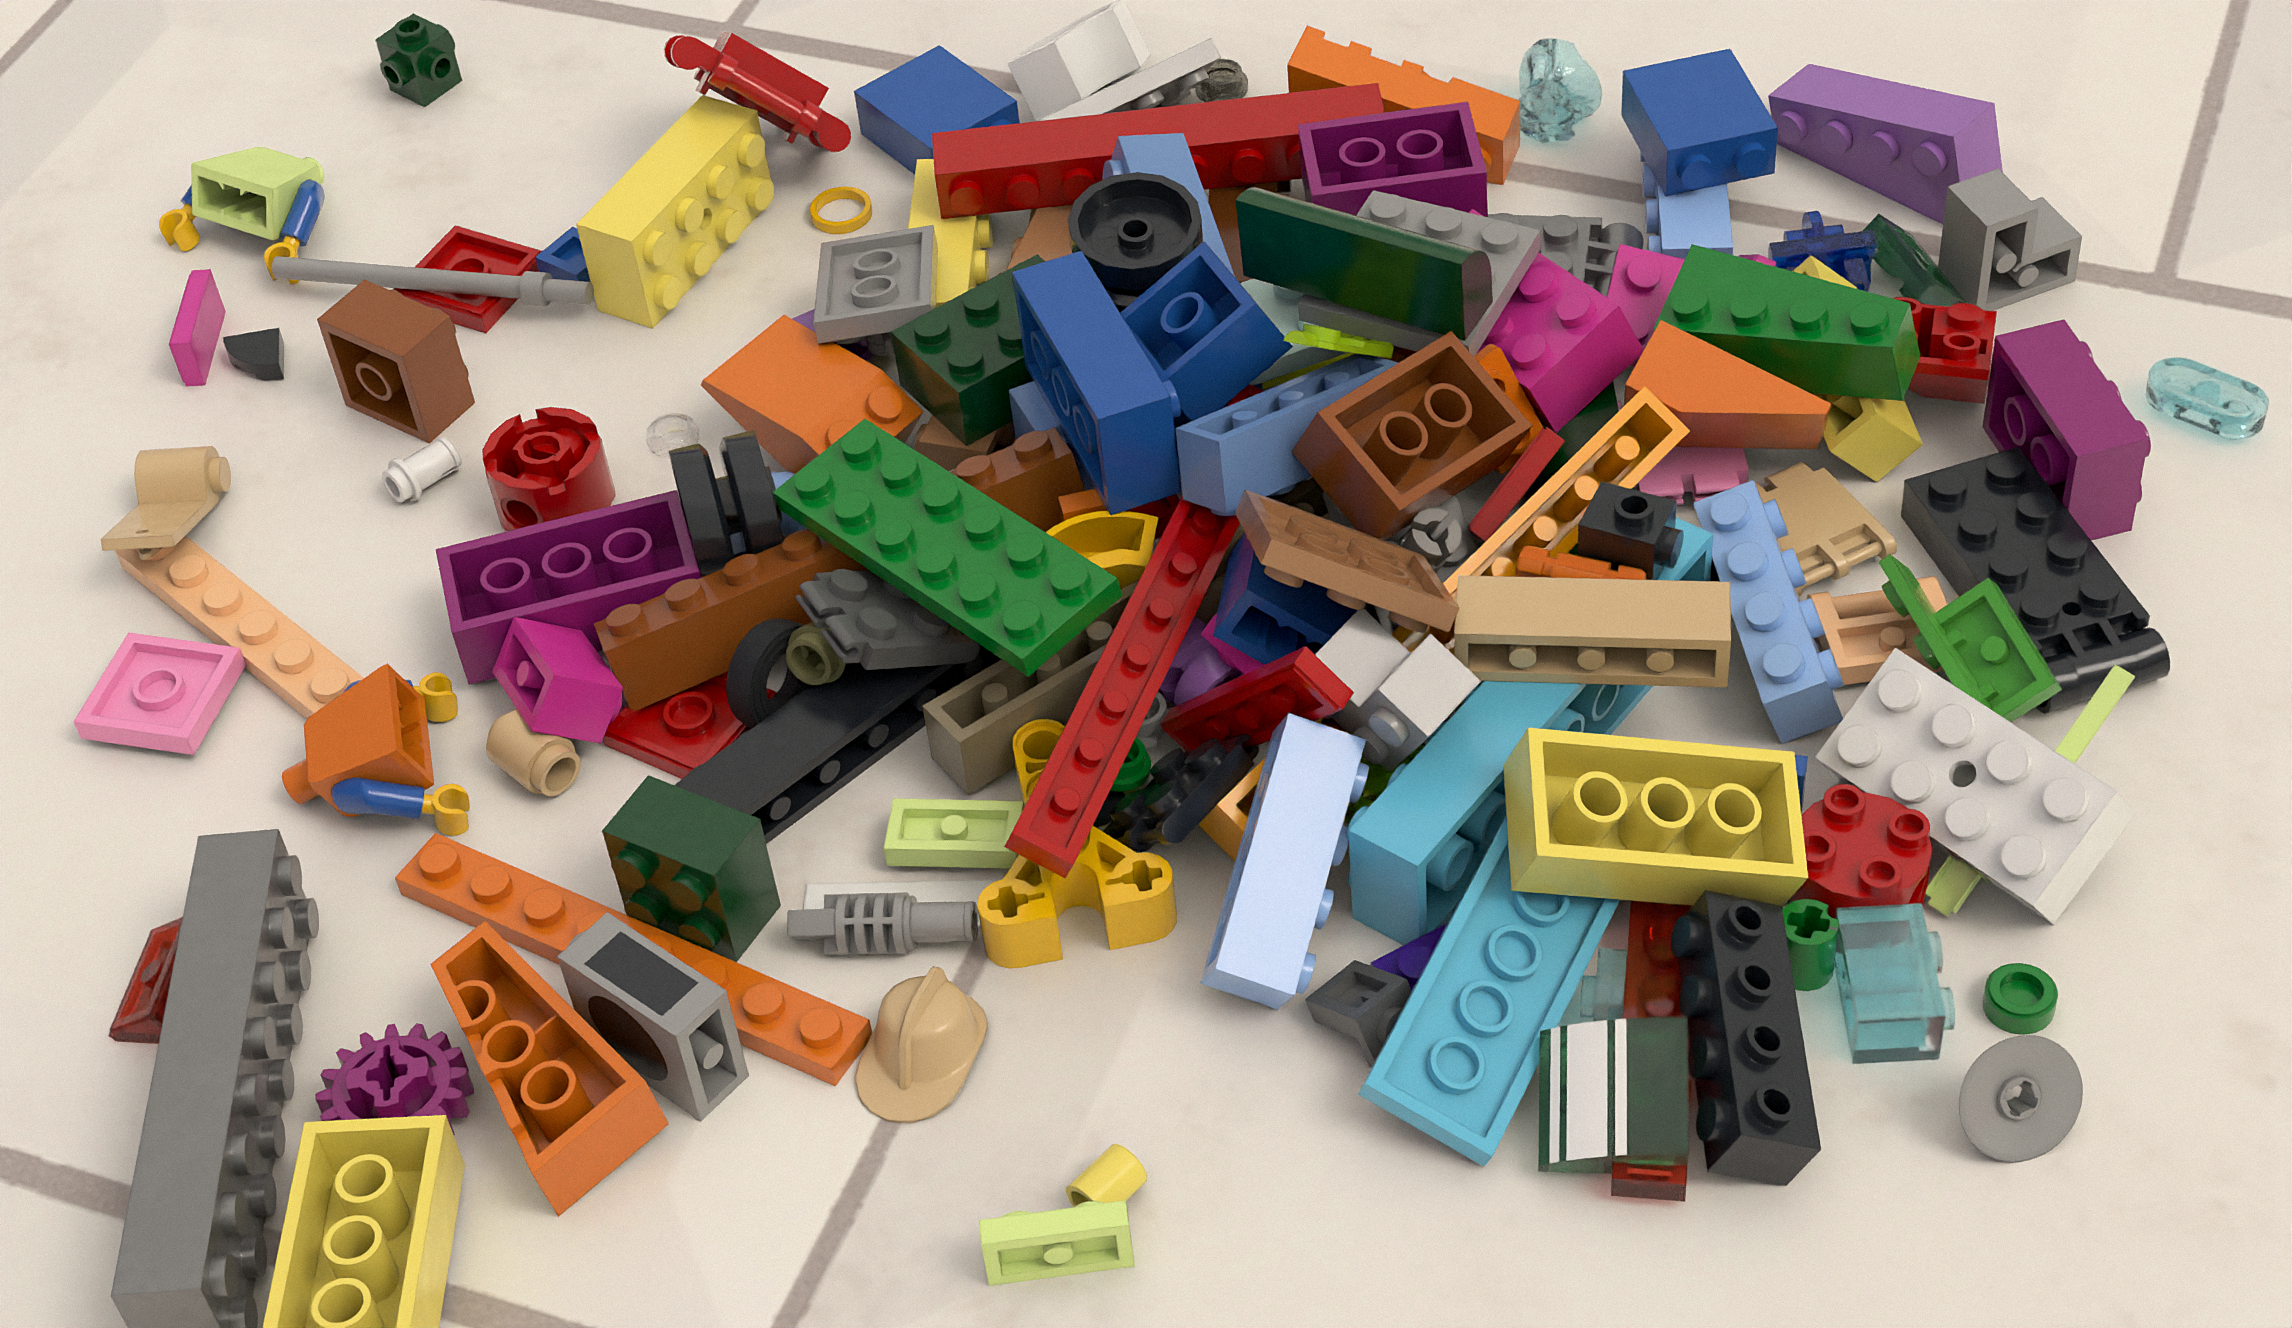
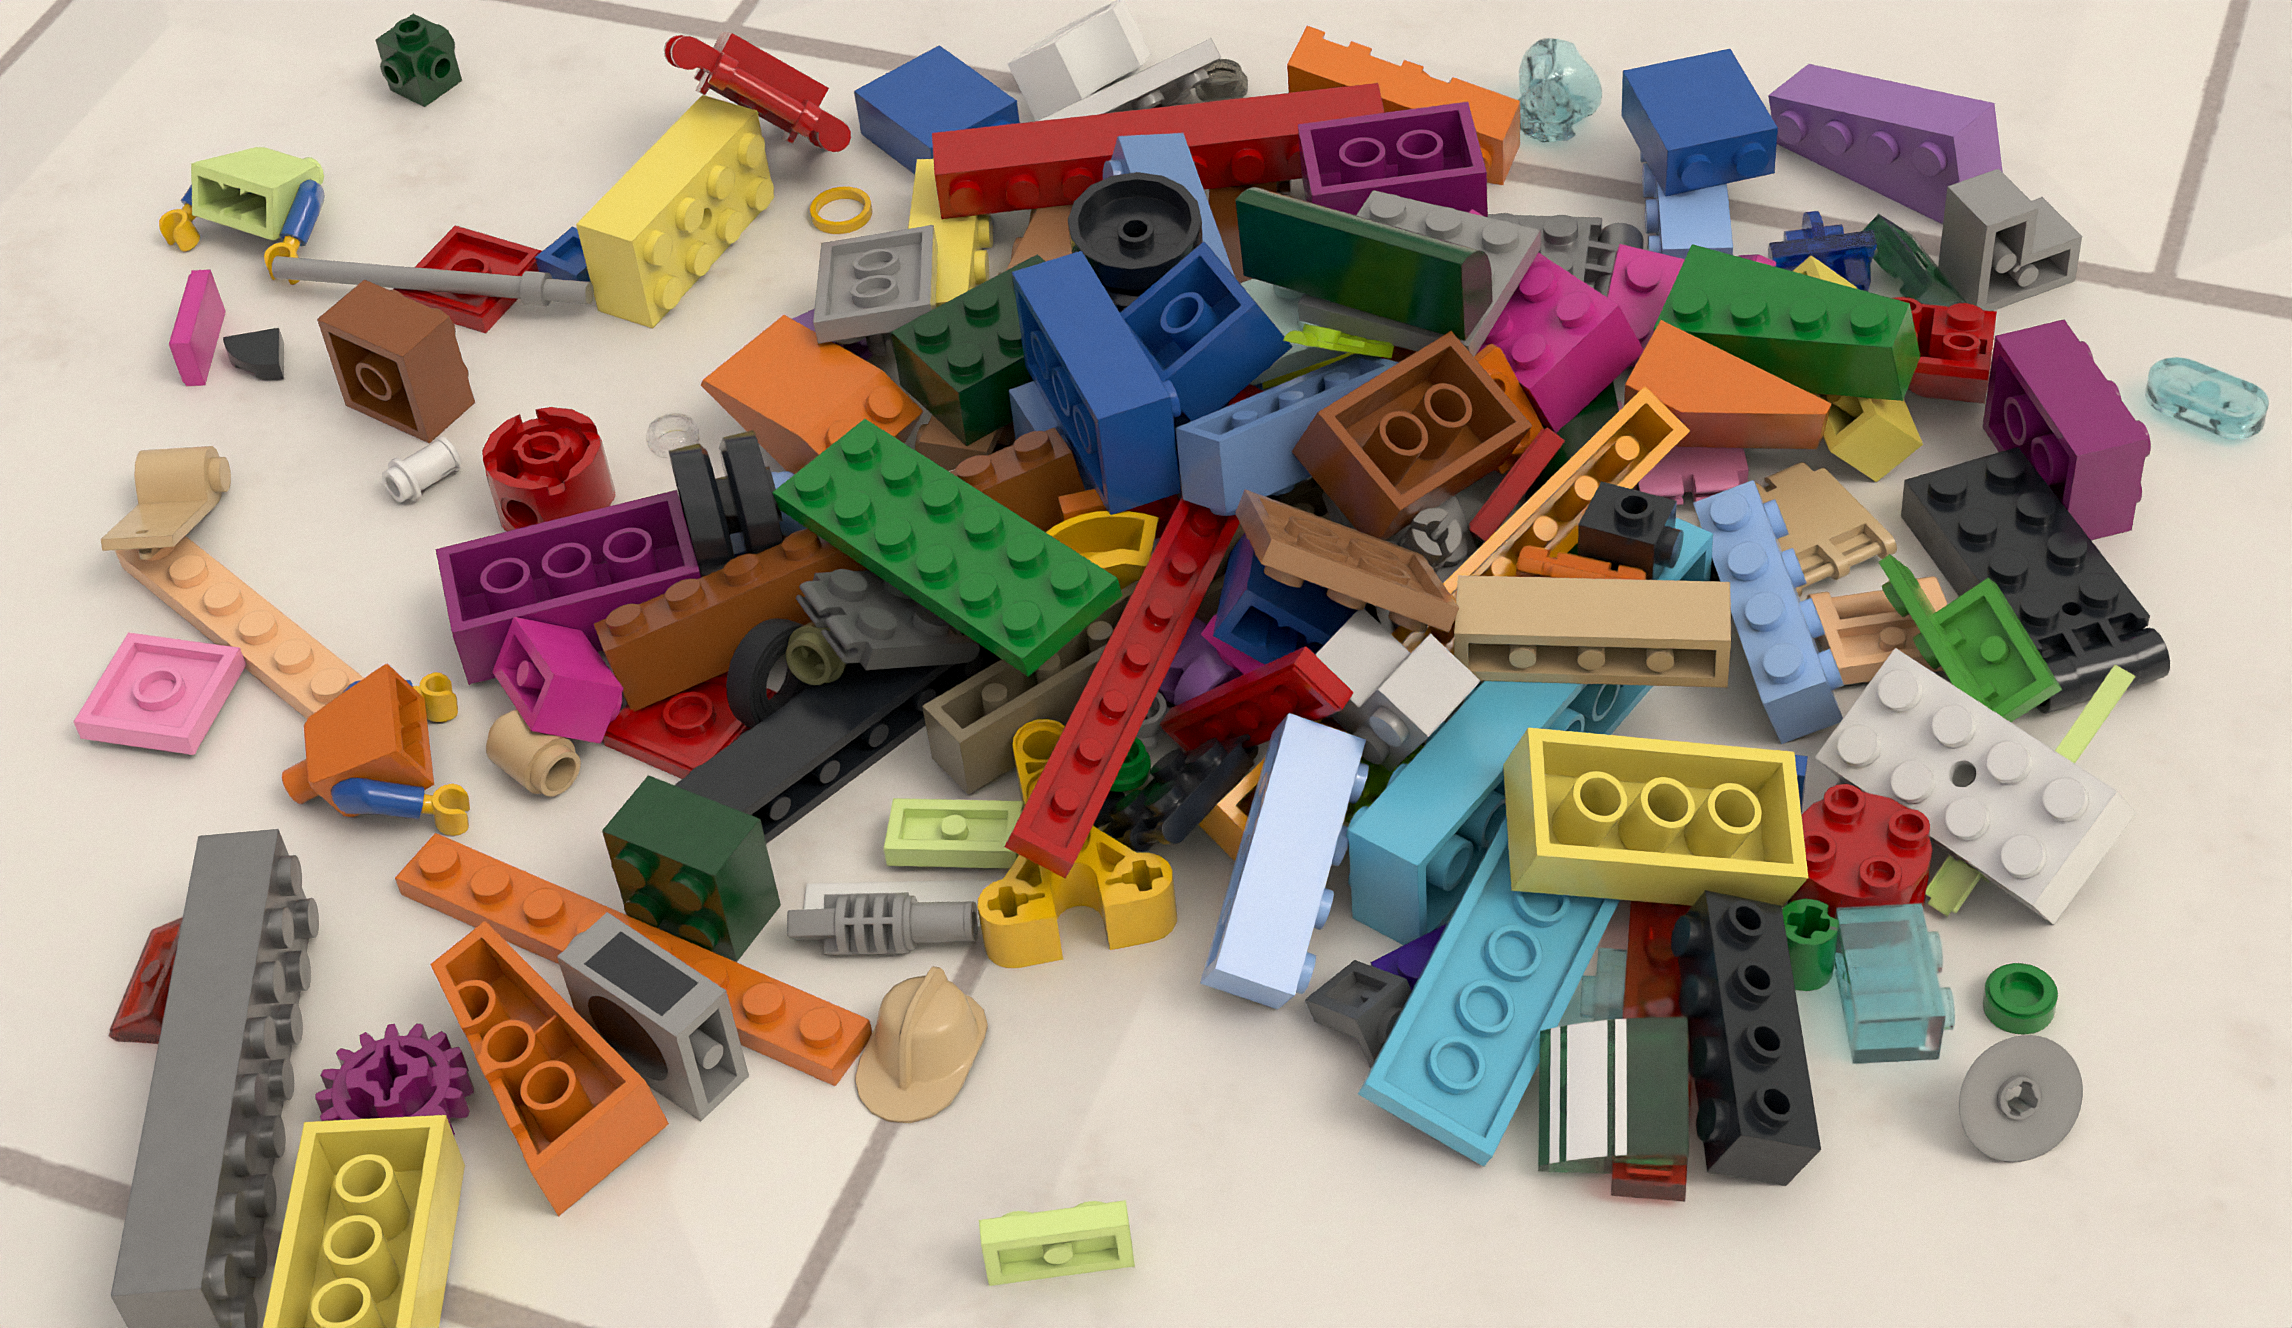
(1109, 1178): light yellow hinge -> none

